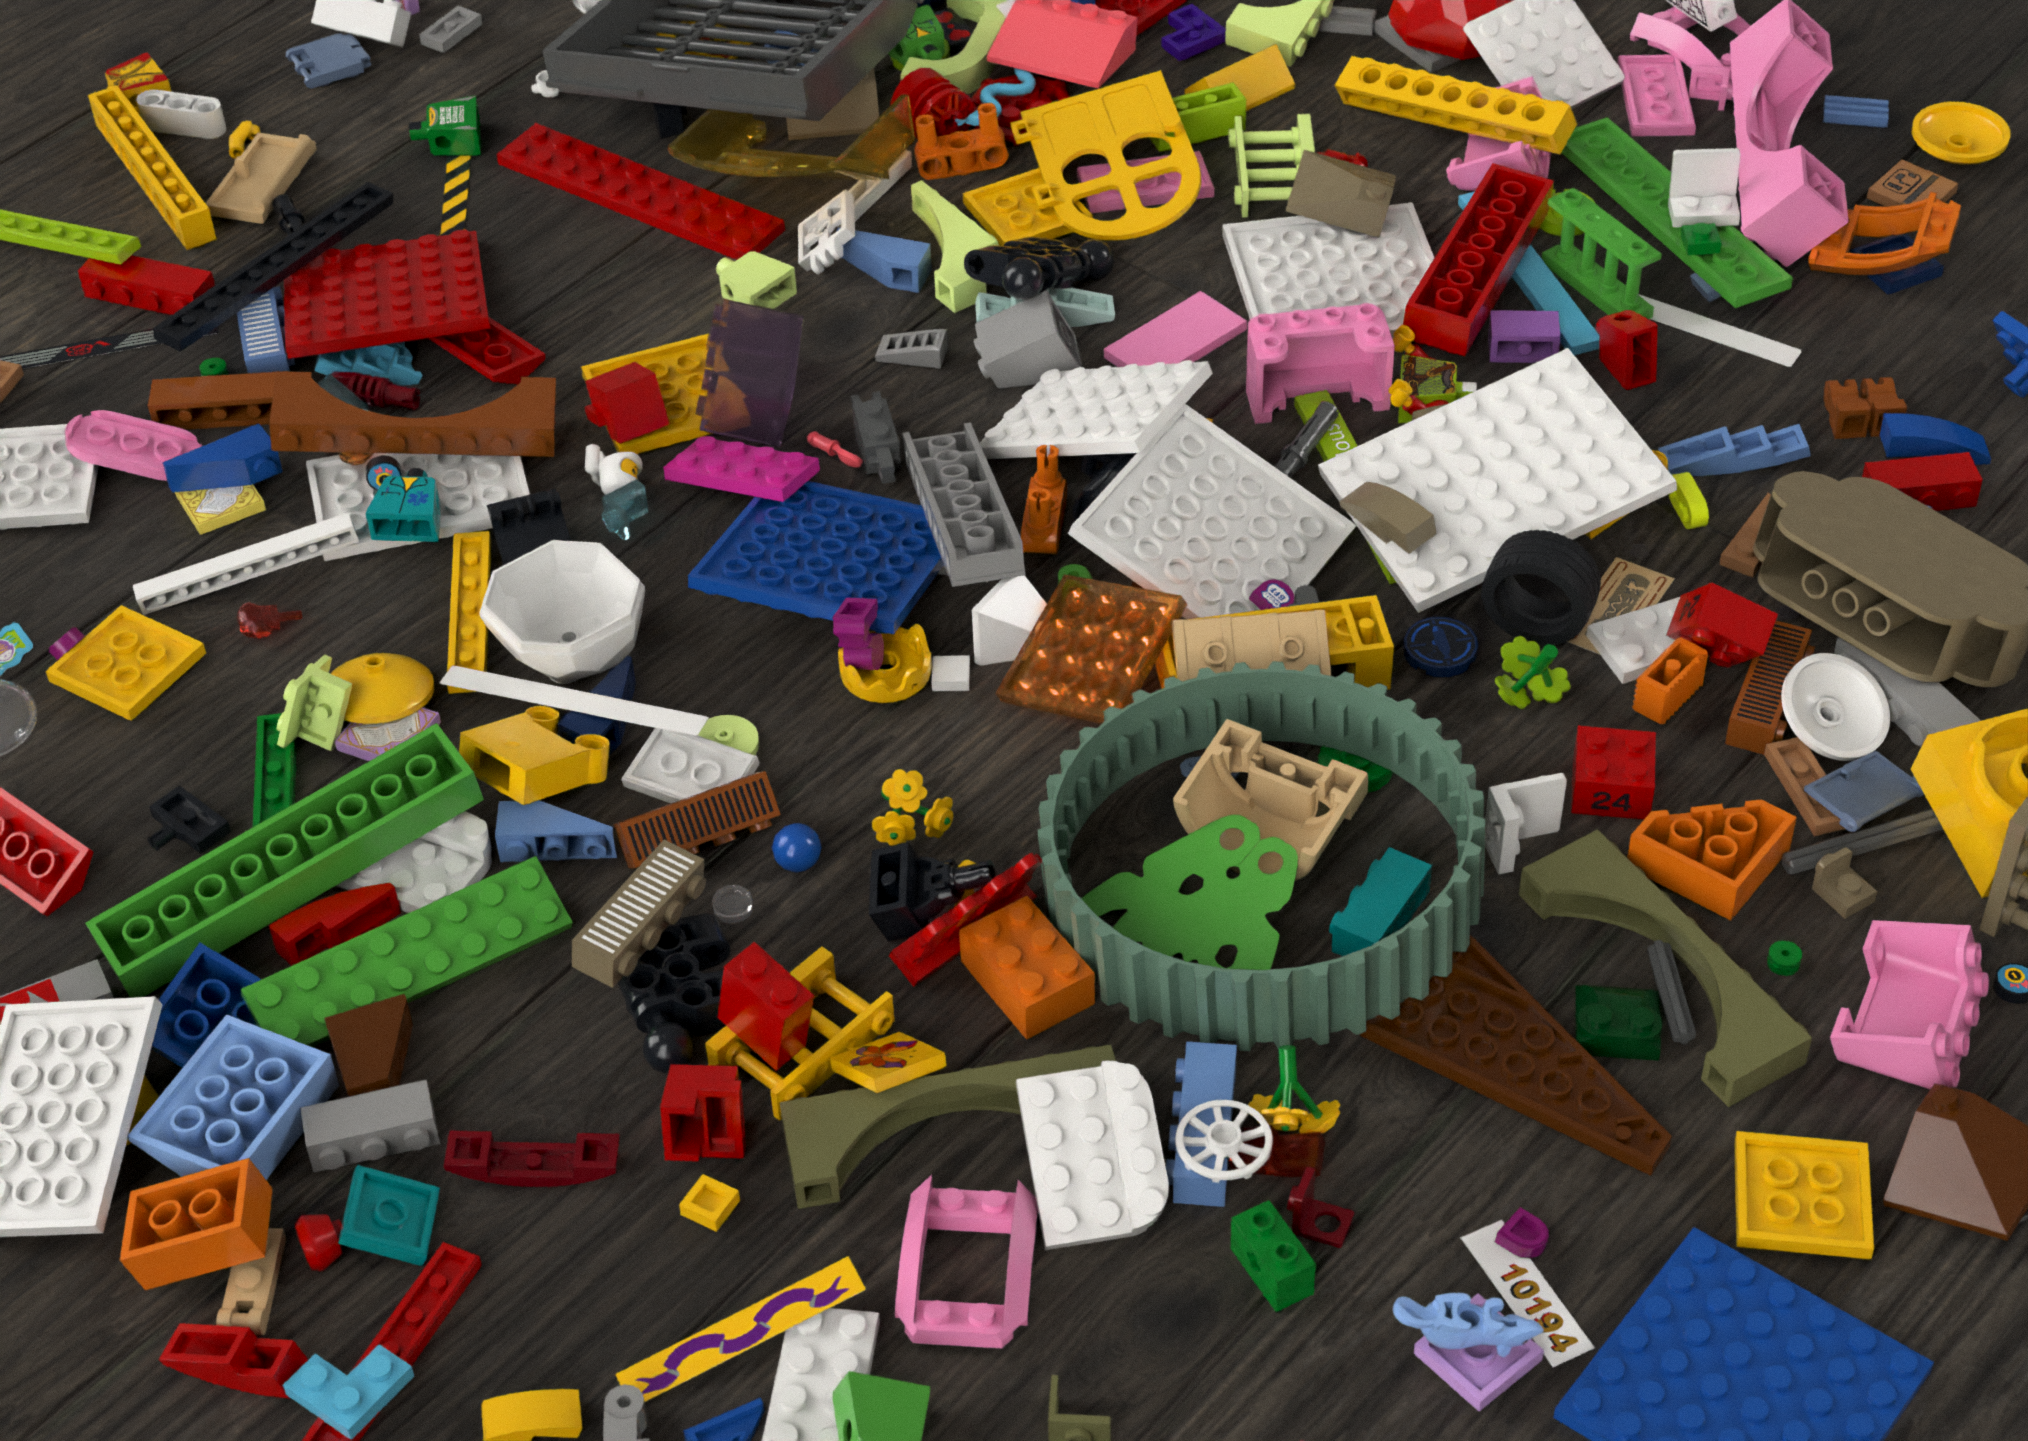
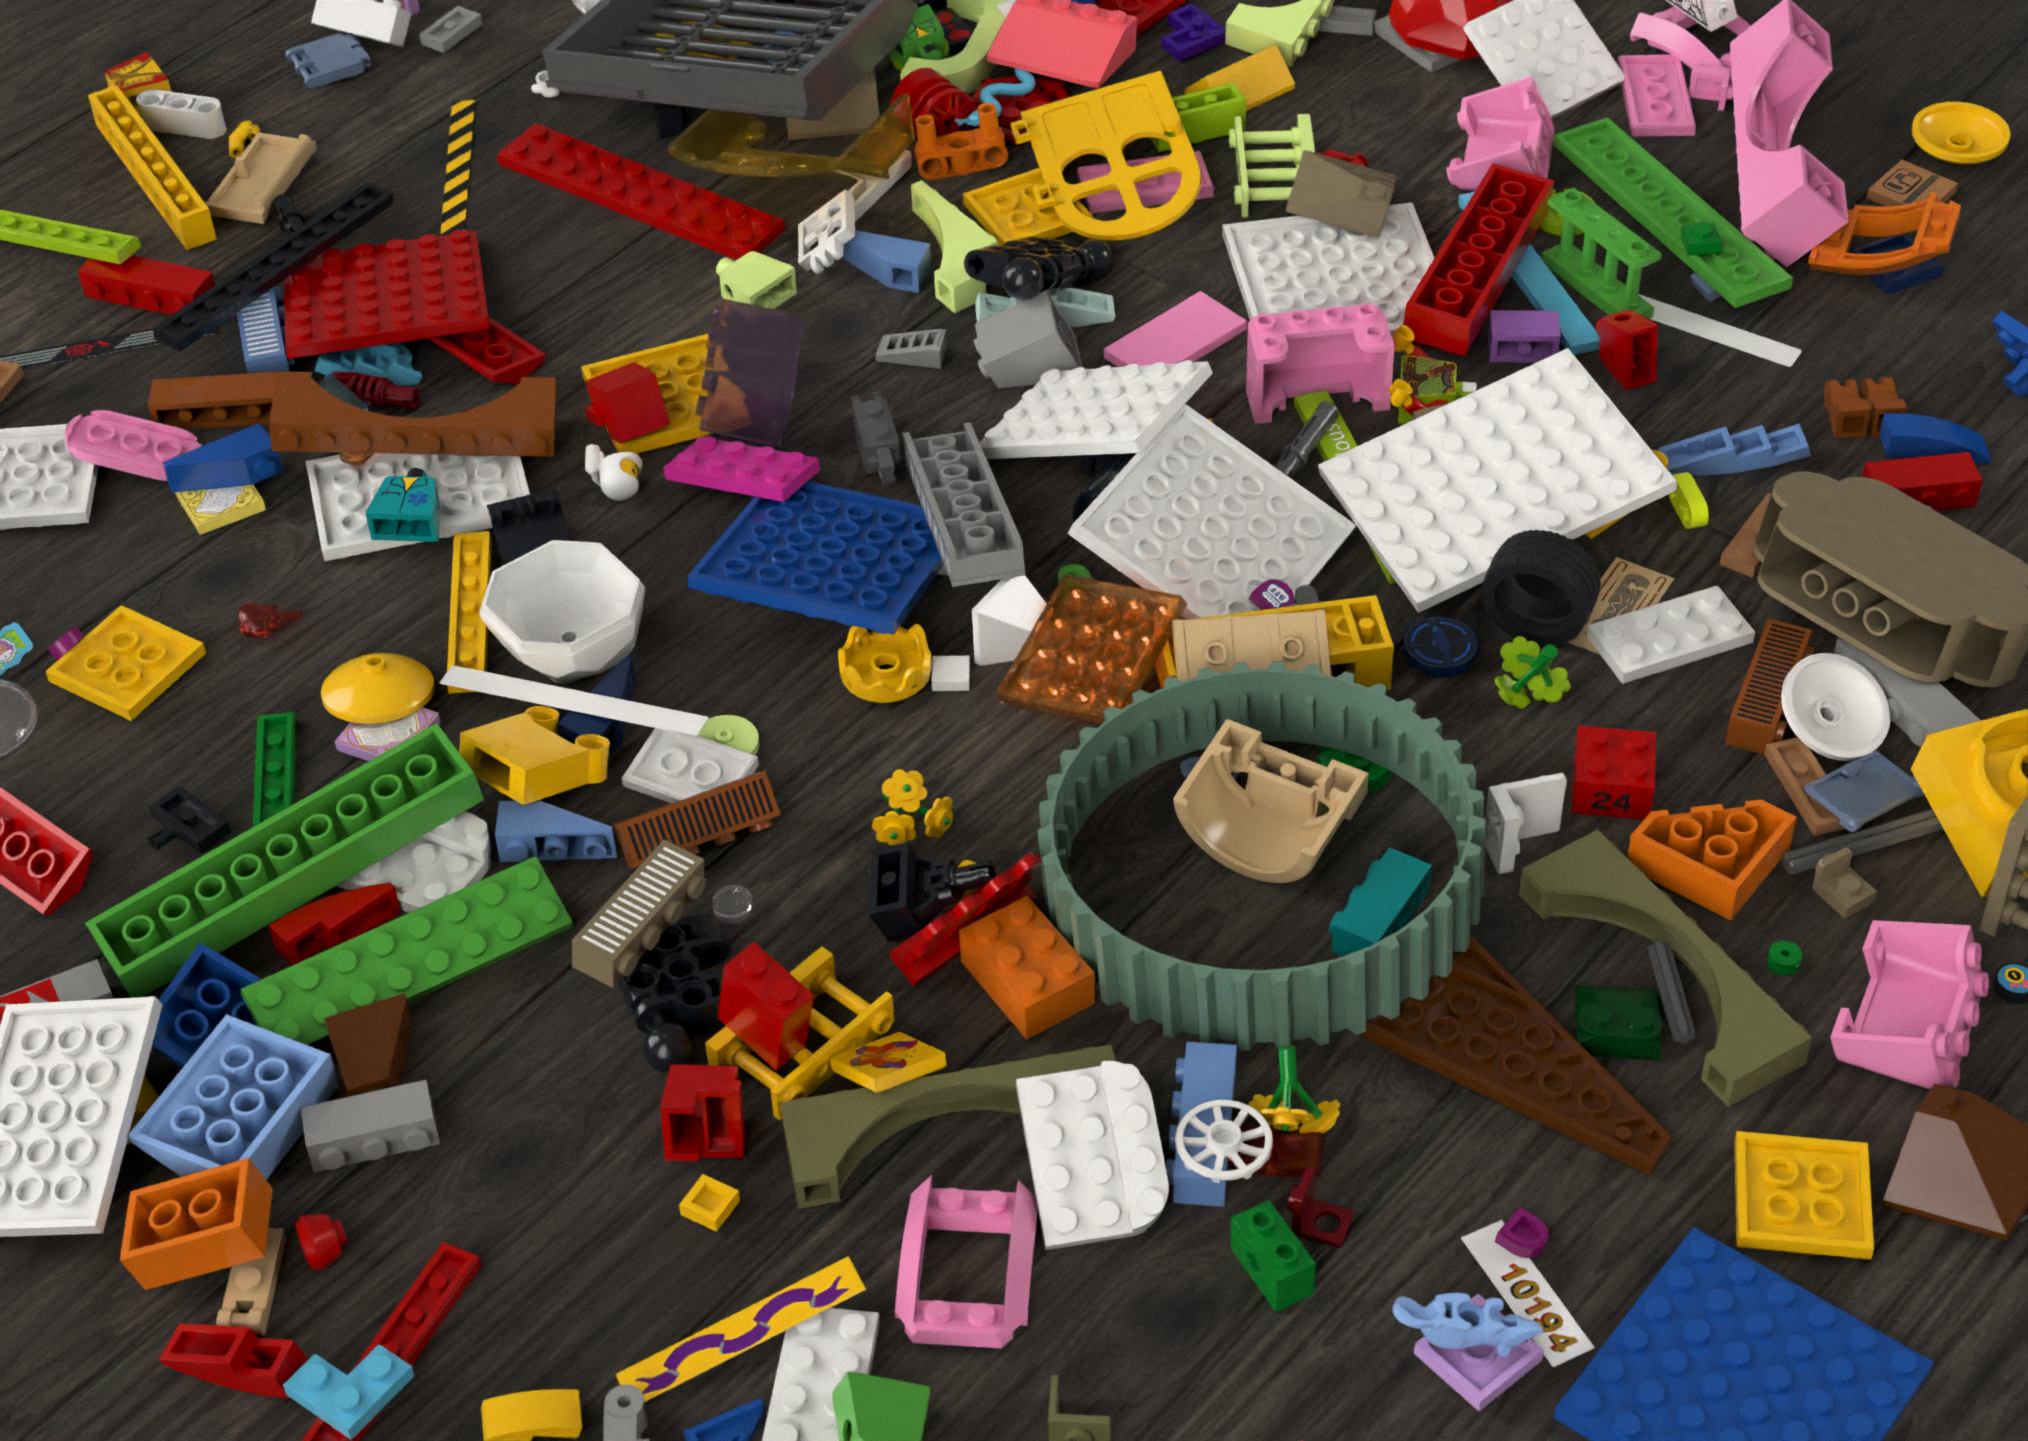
(213, 367): green piece -> none
(245, 563): white piece -> none
(314, 706): yellowish green bracket -> none
(380, 468): tile -> none
(389, 1215): teal tile -> none
(450, 127): green torso -> none
(531, 1163): dark red slope -> none
(623, 507): clear light blue bracket -> none
(796, 847): blue piece -> none
(833, 448): coral piece -> none
(851, 626): magenta leg -> none
(1044, 505): orange piece -> none
(1218, 913): bright green piece -> none
(1390, 515): dark tan slope -> none
(1456, 104): yellow brick -> none
(1670, 680): orange brick -> none
(1704, 187): white bracket -> none
(1722, 624): red brick -> none
(1855, 111): medium blue tile -> none

